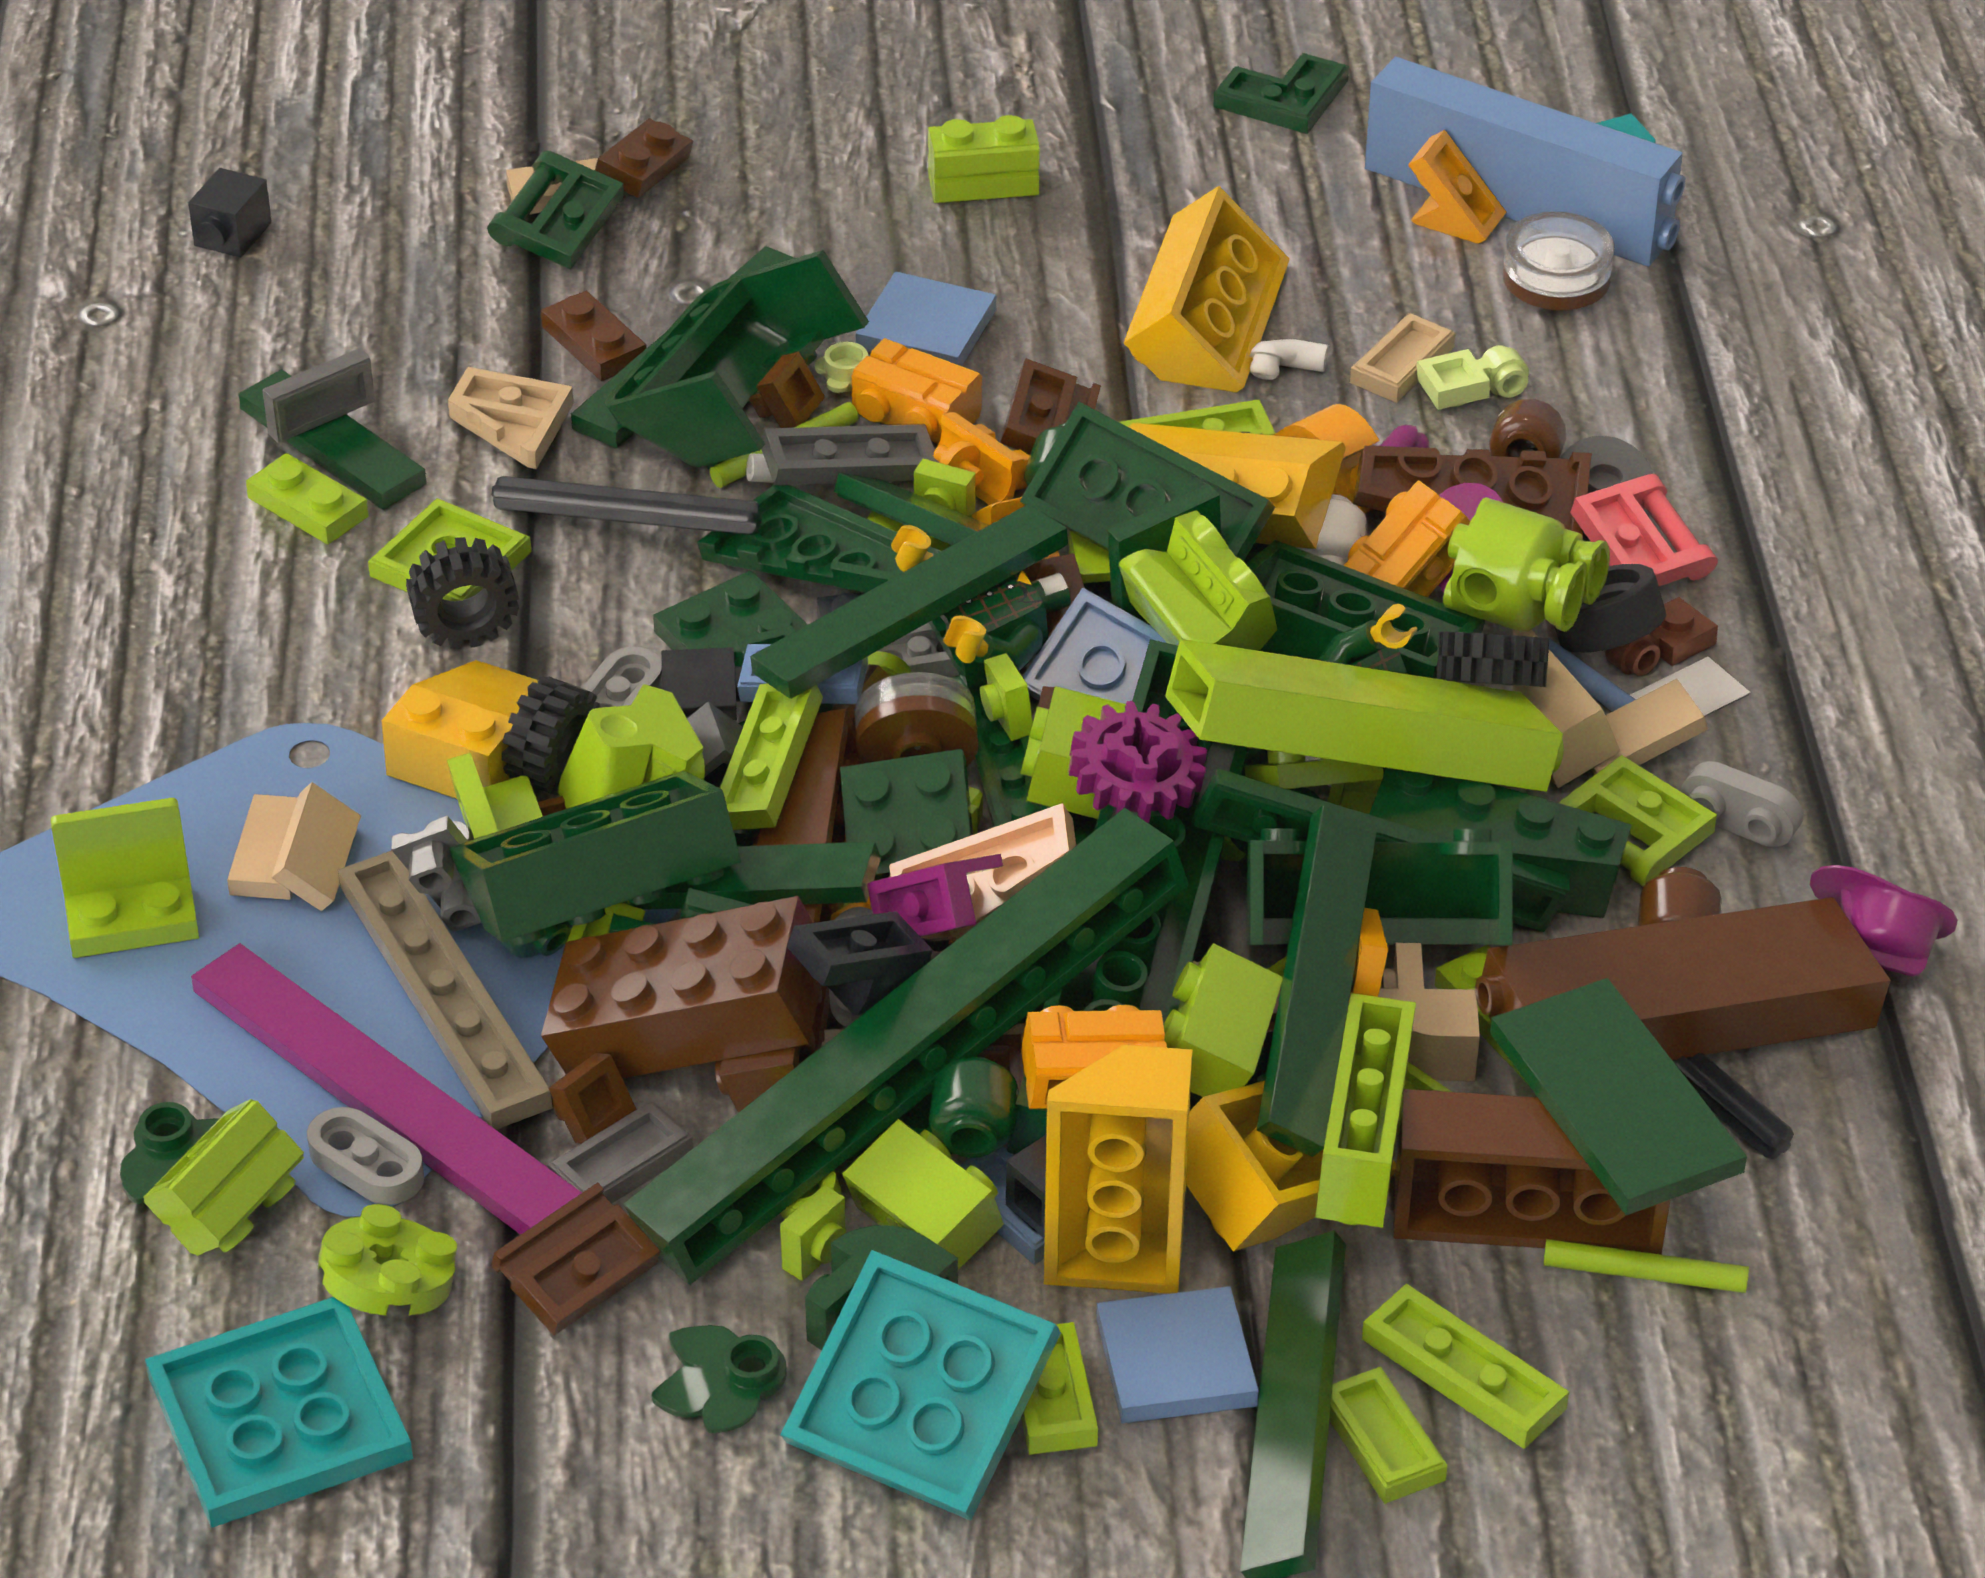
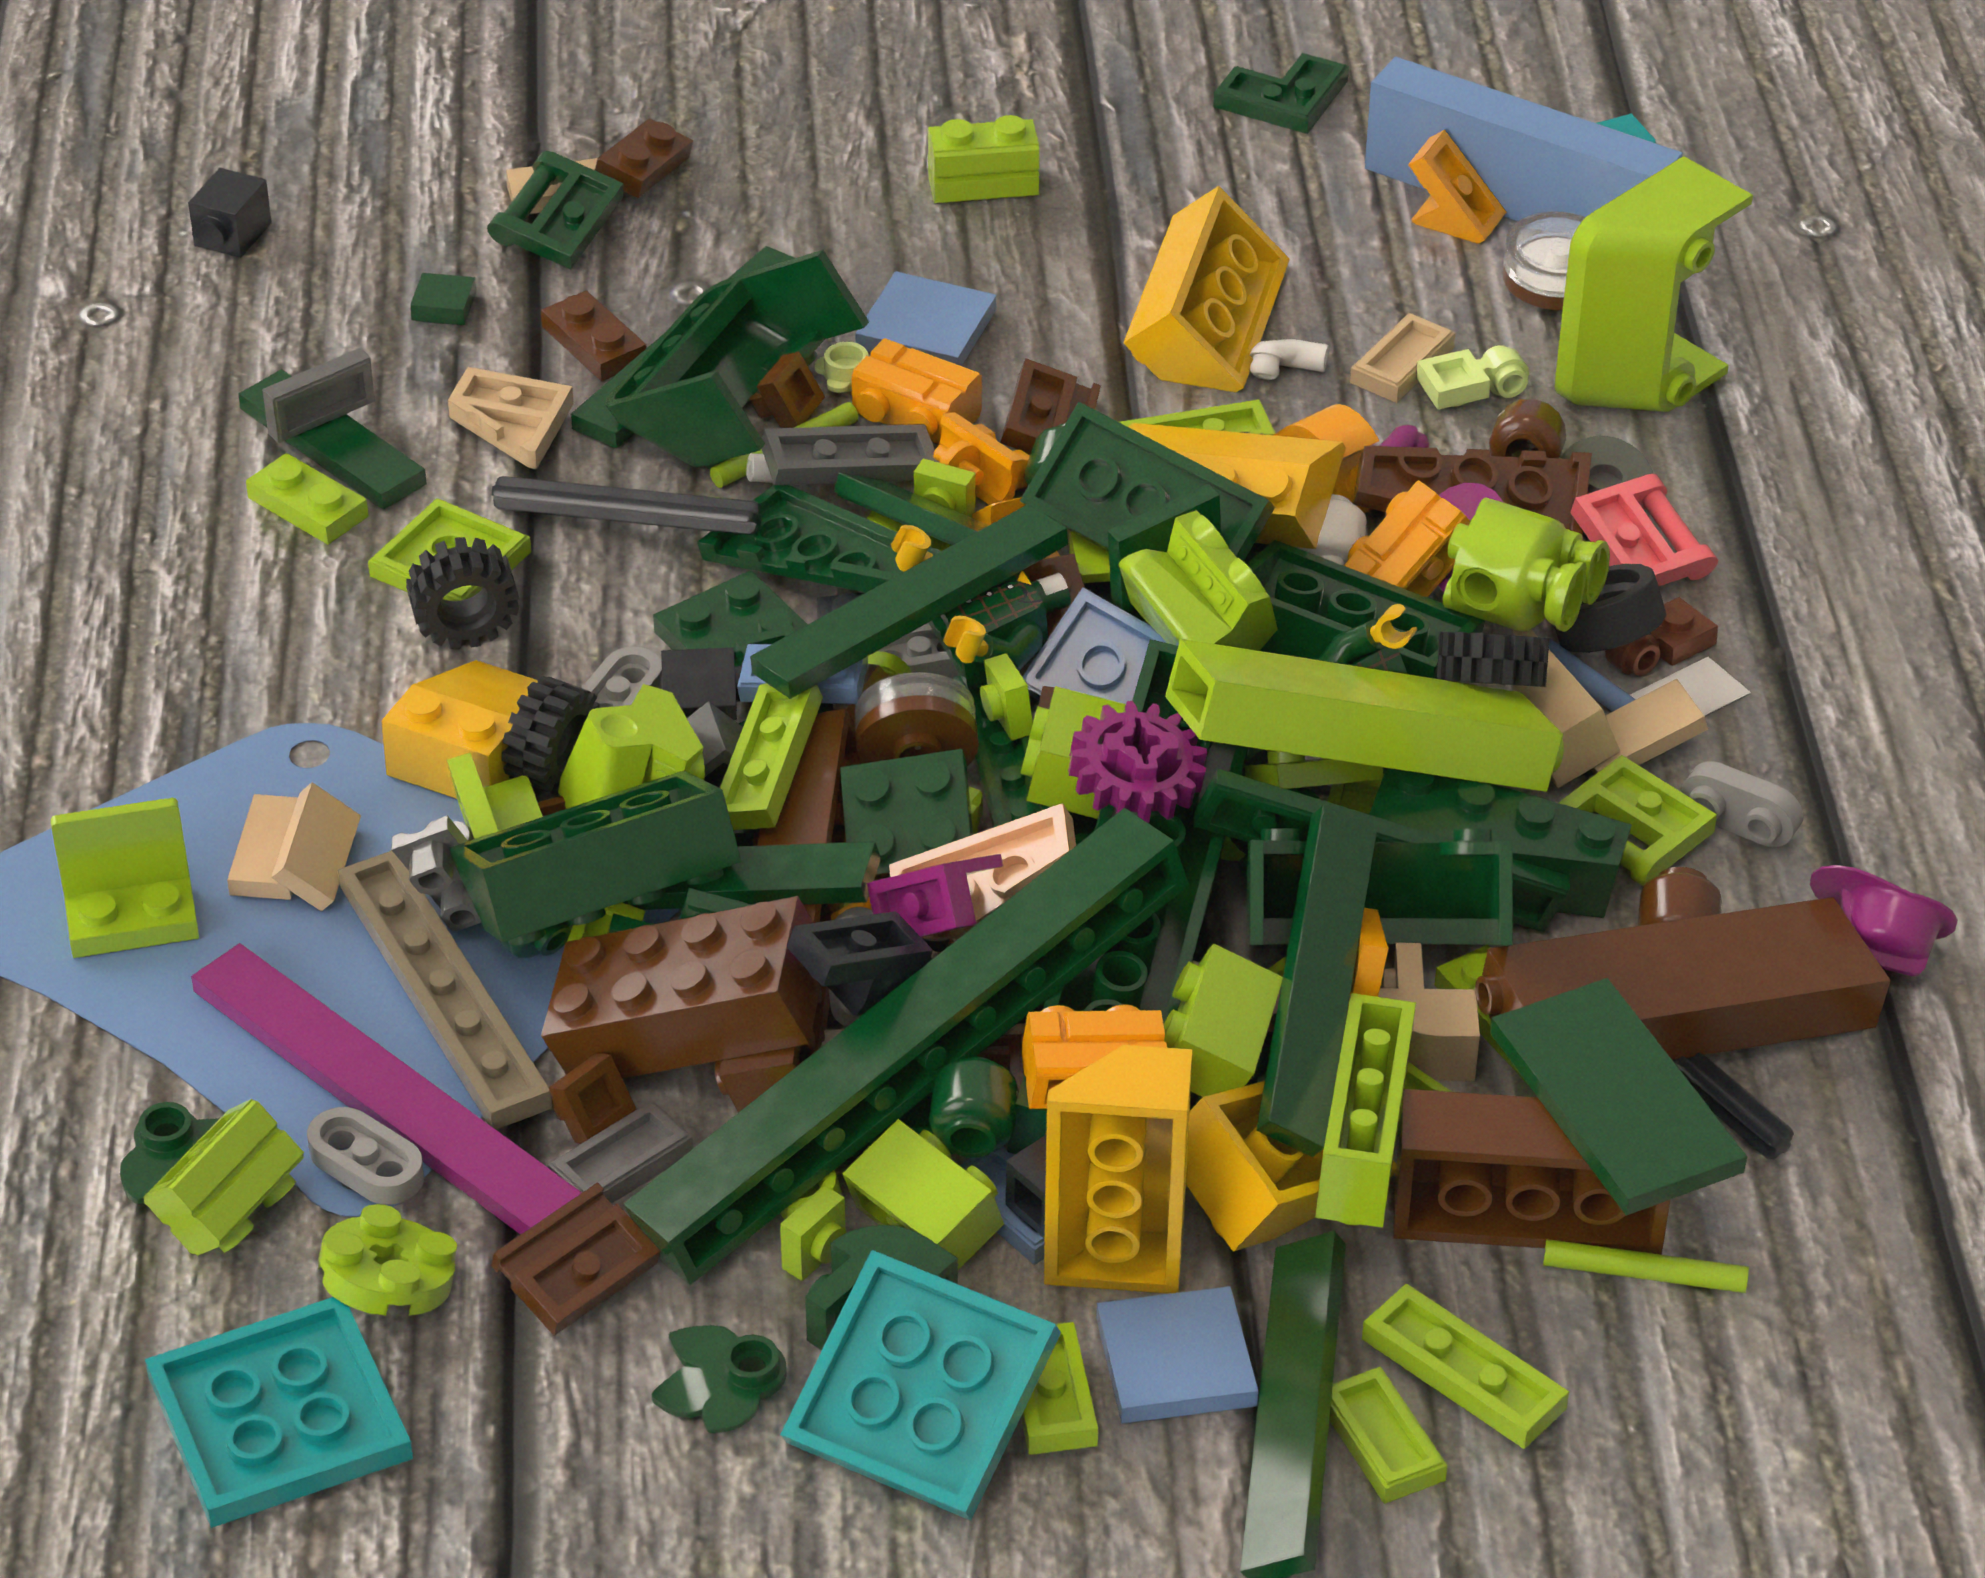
(443, 298): none -> dark green tile
(1626, 290): none -> lime windscreen

